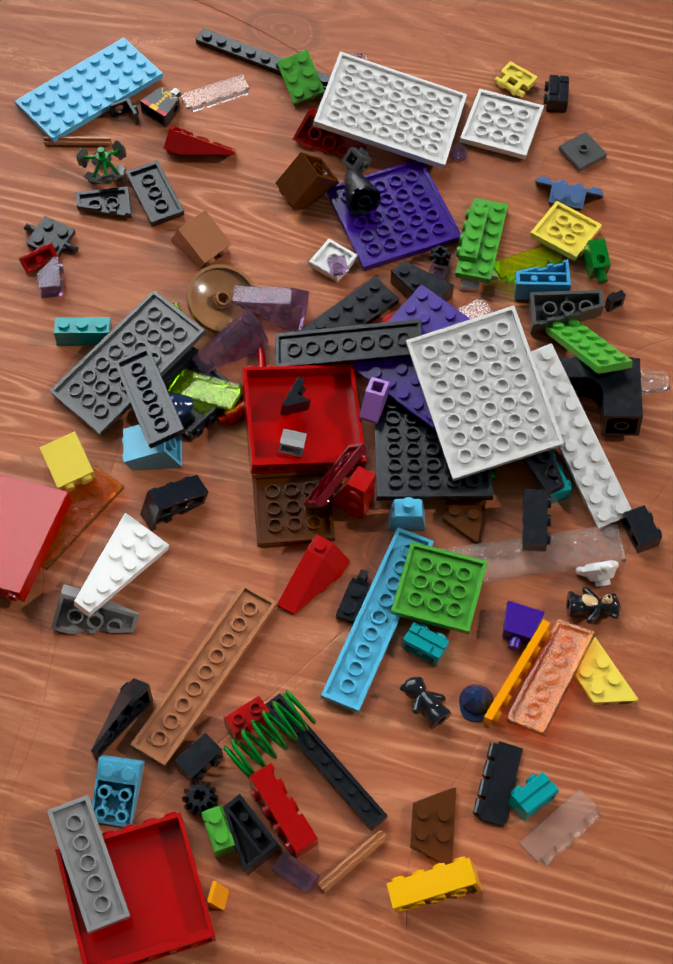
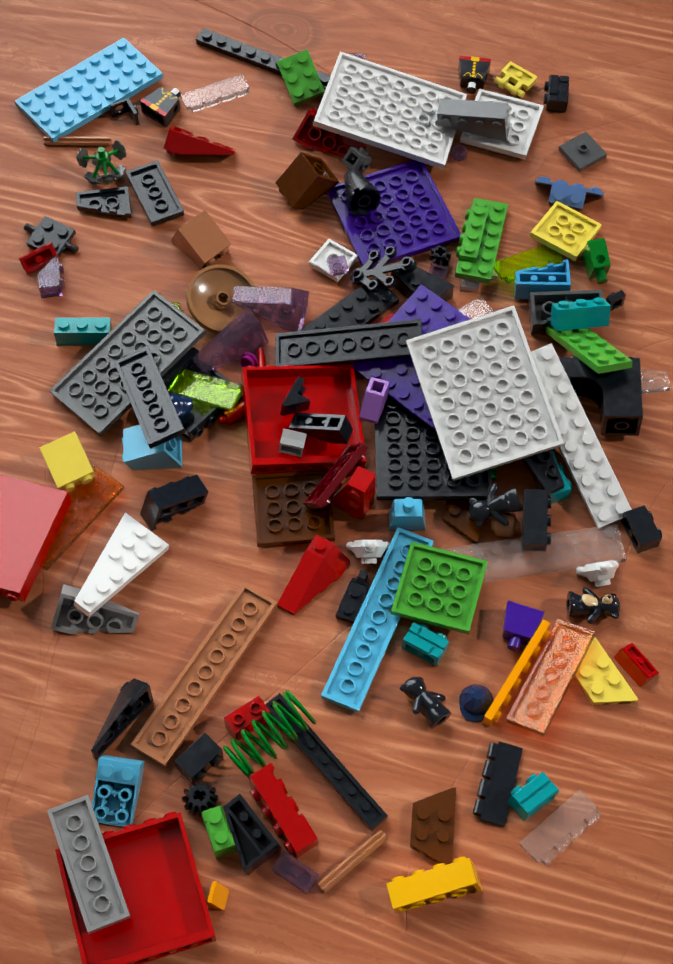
(248, 359): none -> magenta plate
(325, 427): none -> black slope
(360, 275): none -> black plant
(368, 549): none -> white rock
(473, 72): none -> black torso
(475, 117): none -> dark grey wedge
(495, 506): none -> black piece
(506, 531): none -> nougat head
(580, 314): none -> teal brick
(636, 664): none -> red slope

